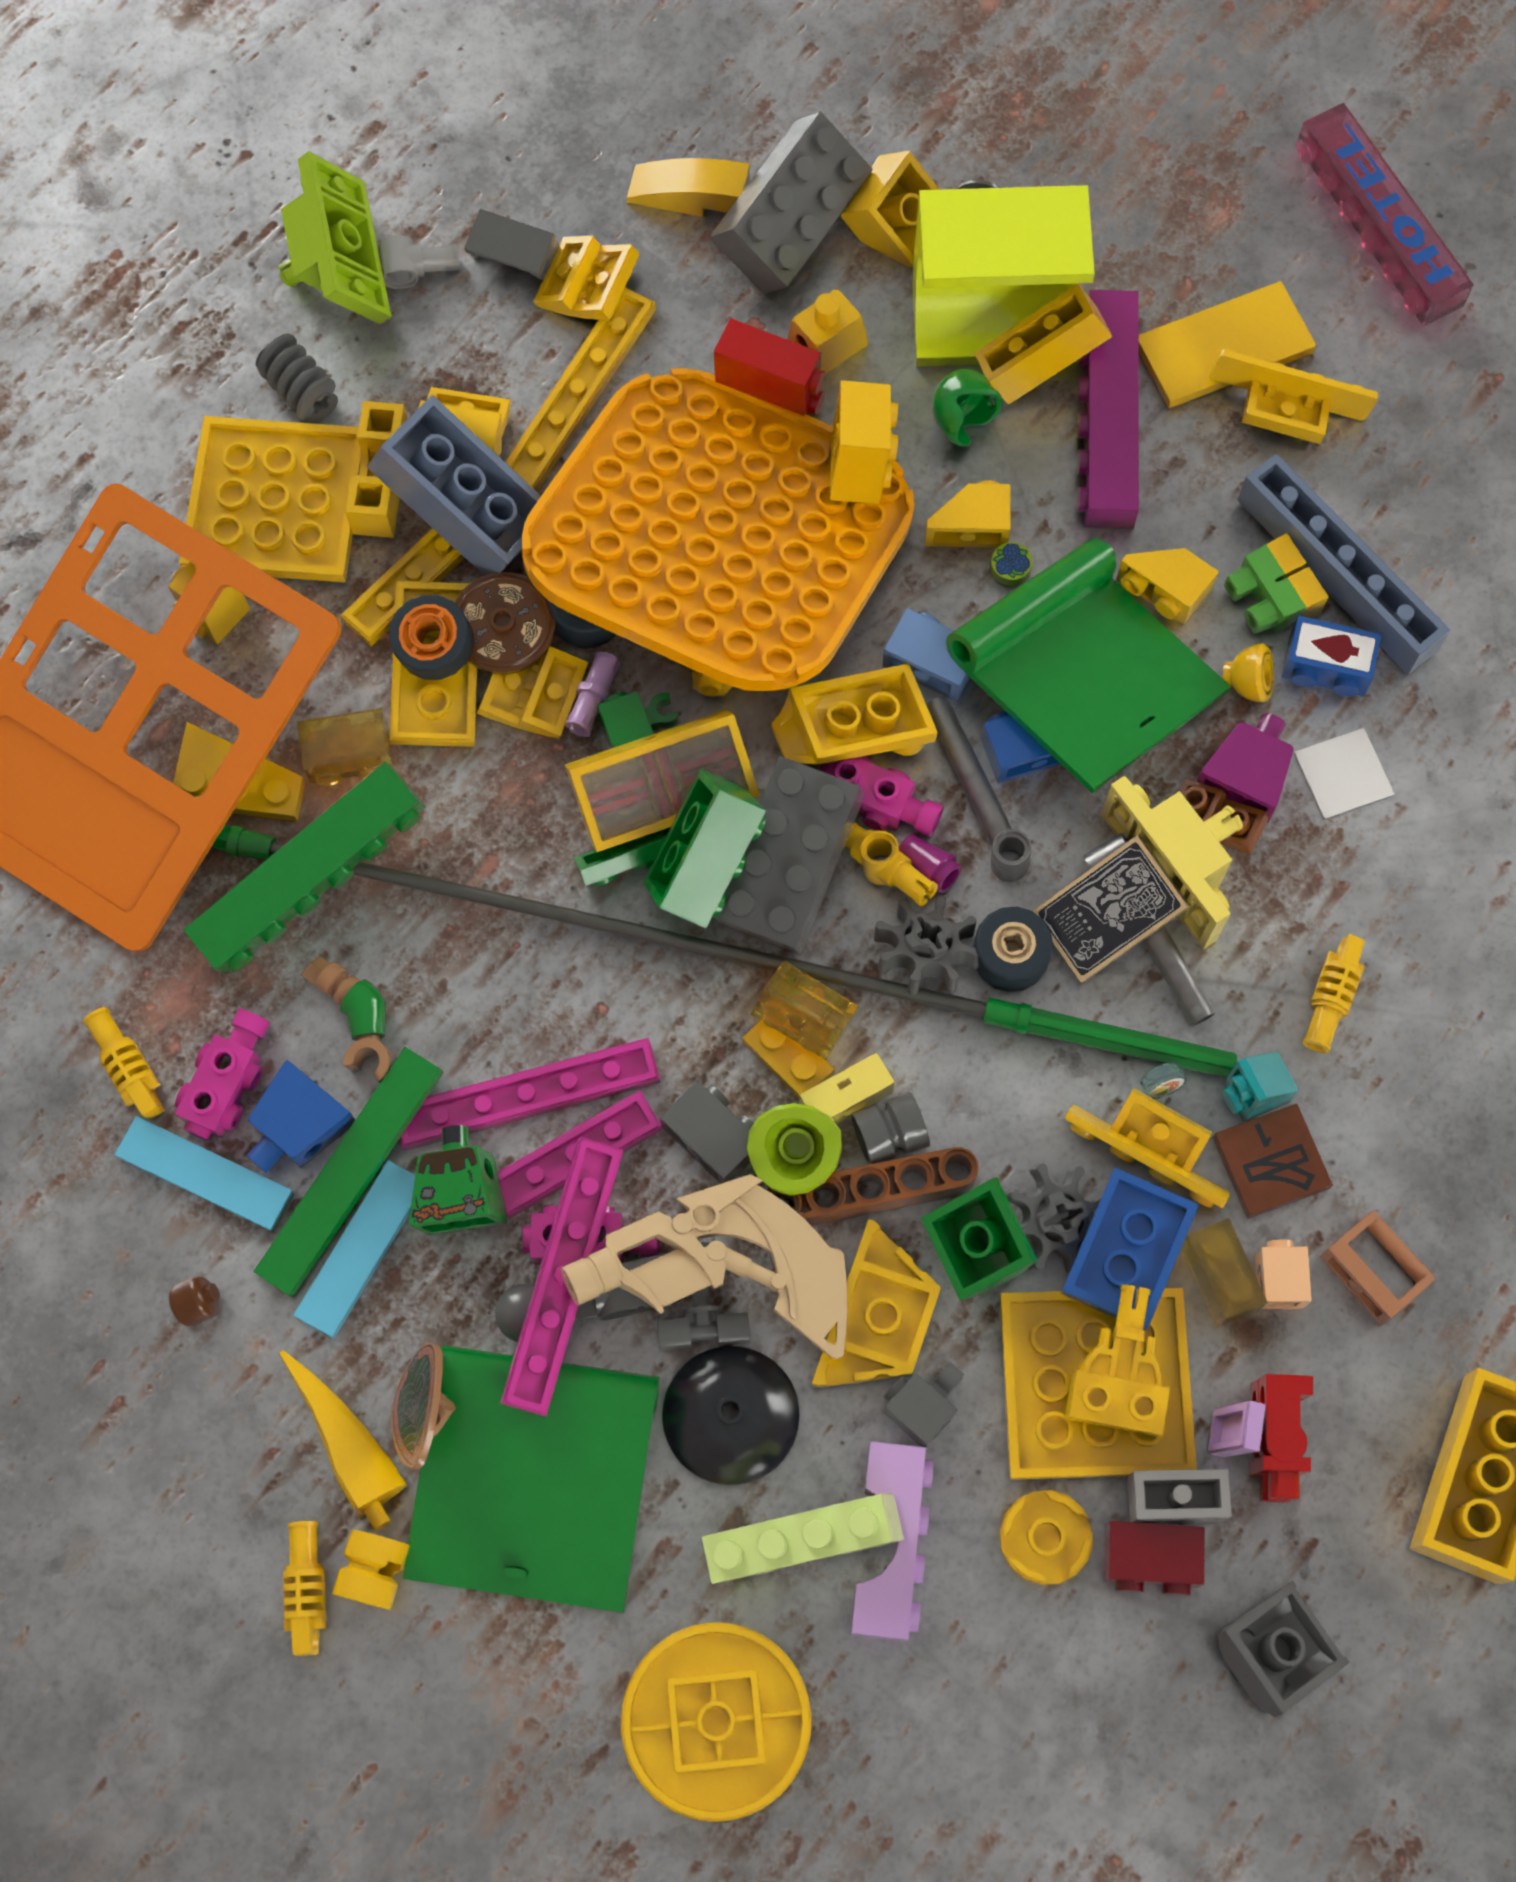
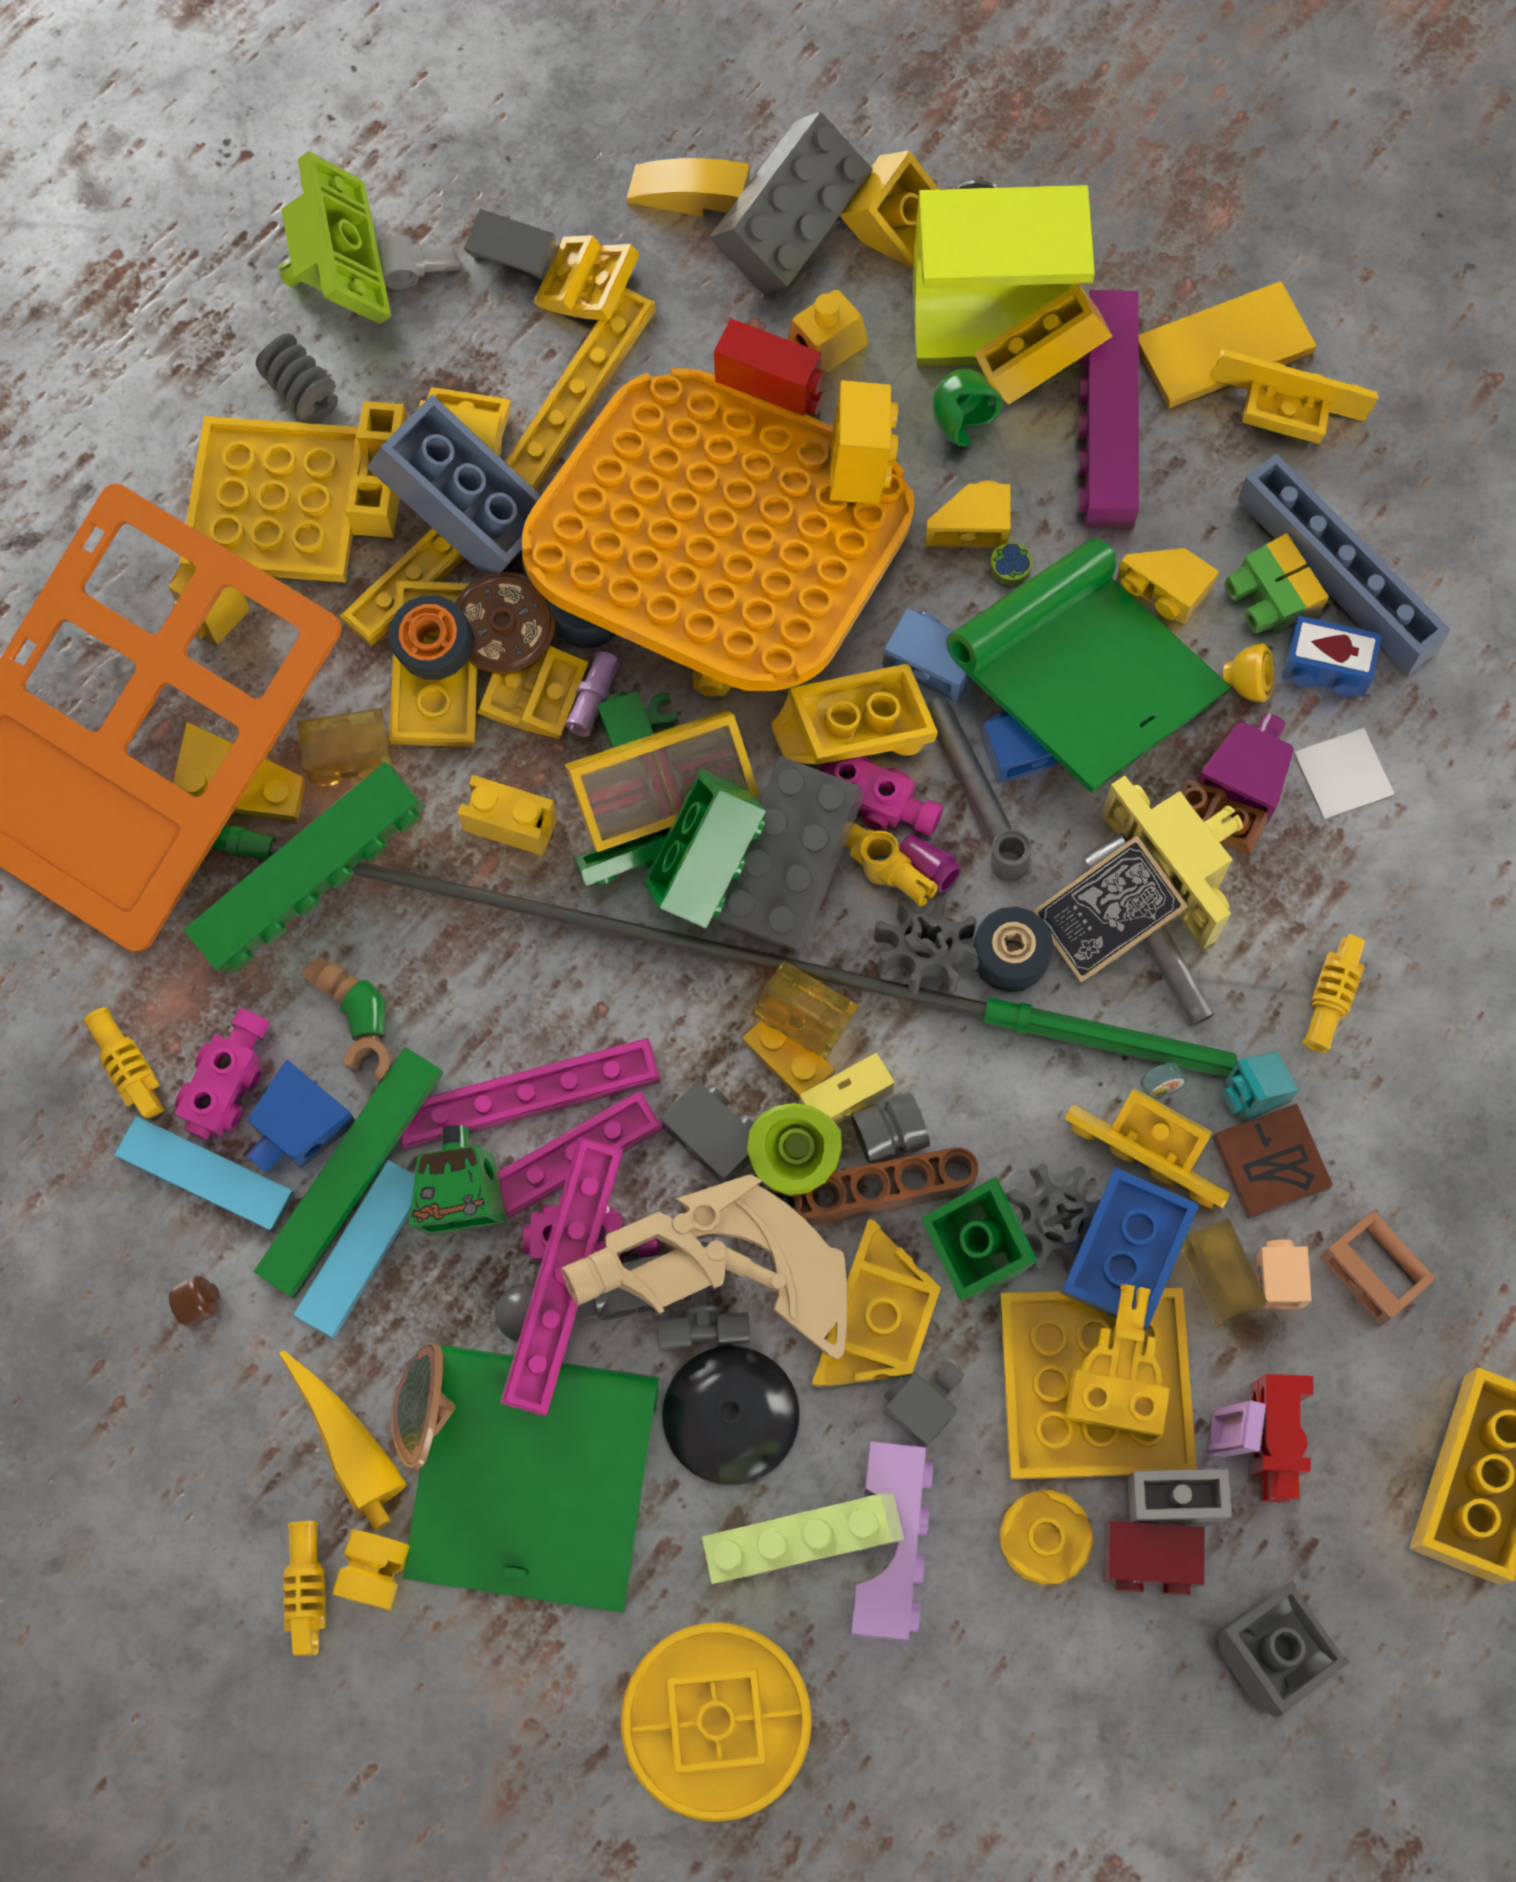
(508, 815): none -> yellow brick
(1383, 215): clear pink brick -> none

